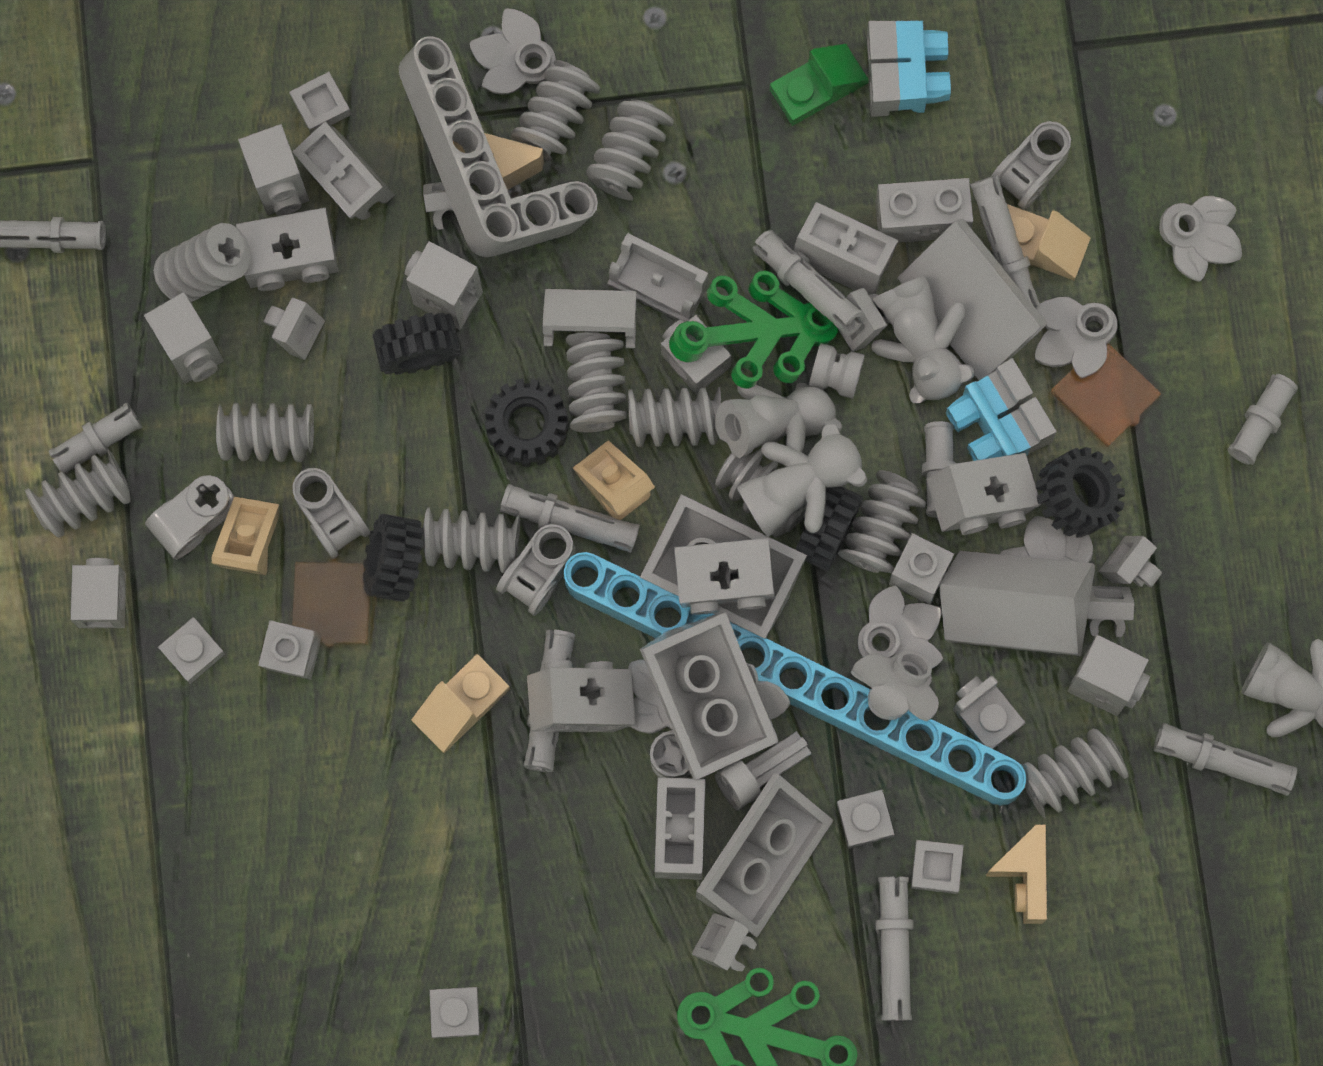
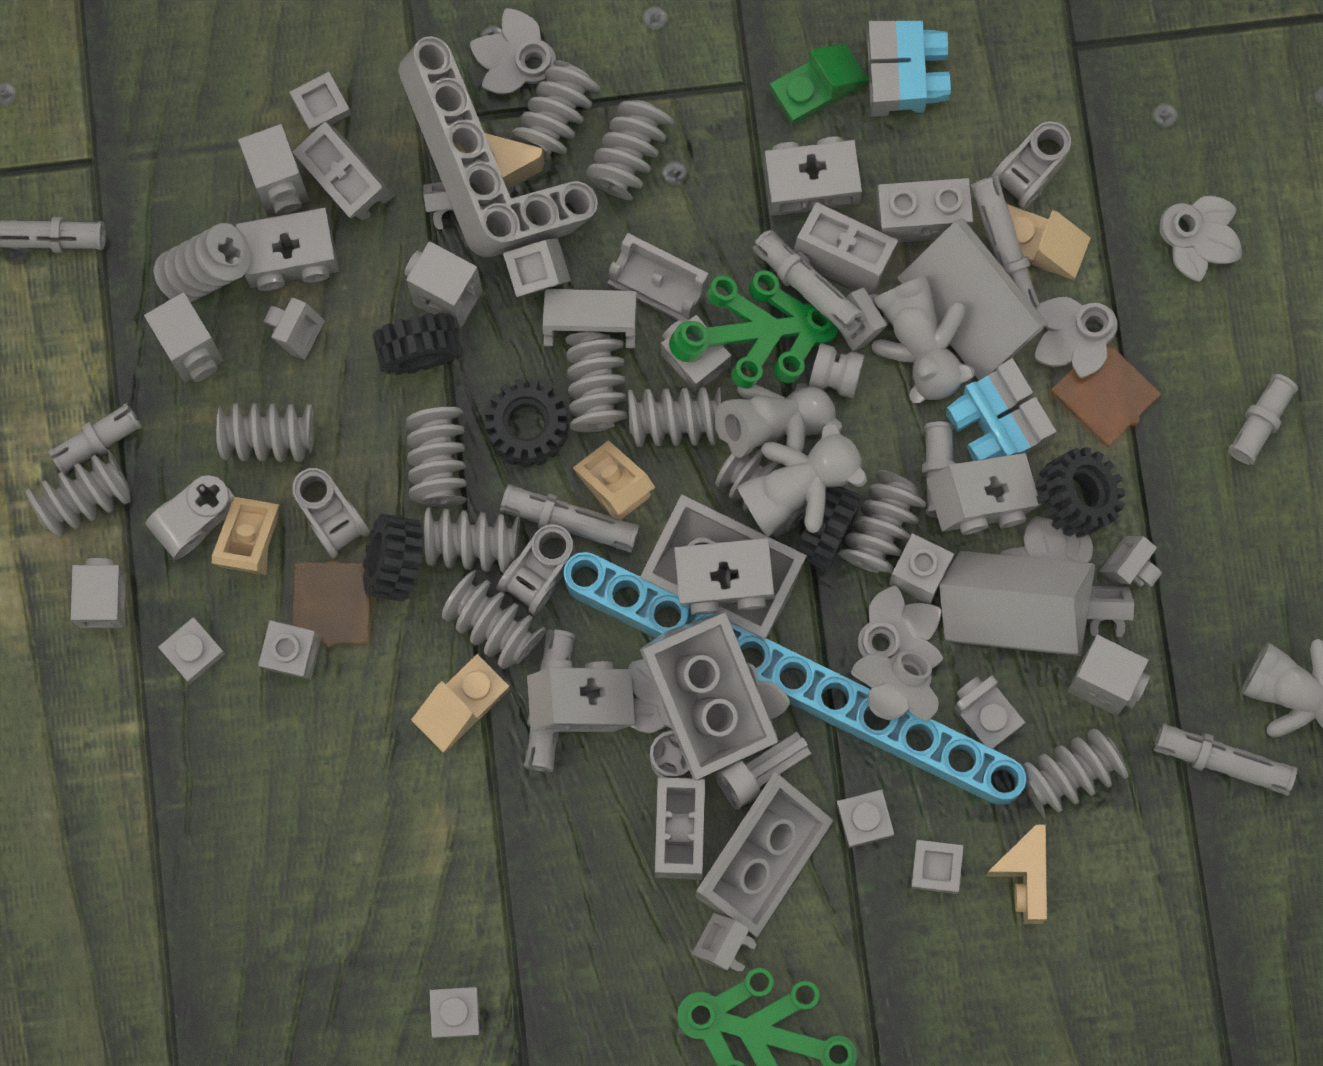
(433, 457): none -> light grey piece
(490, 622): none -> light grey piece
(537, 267): none -> light grey brick
(790, 185): none -> light grey brick
(895, 948): light grey pin -> none

